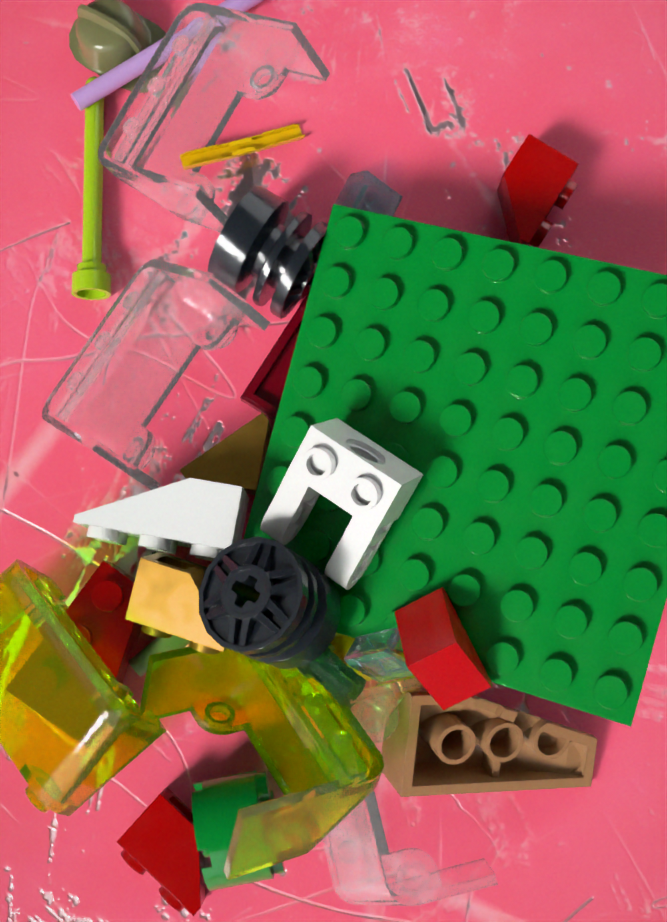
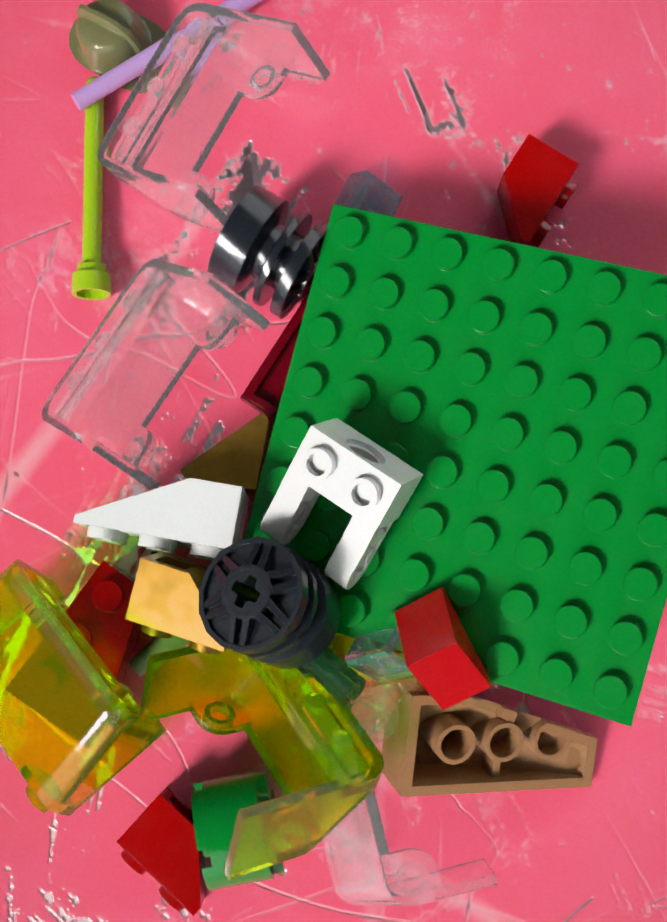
(241, 147): yellow piece -> none

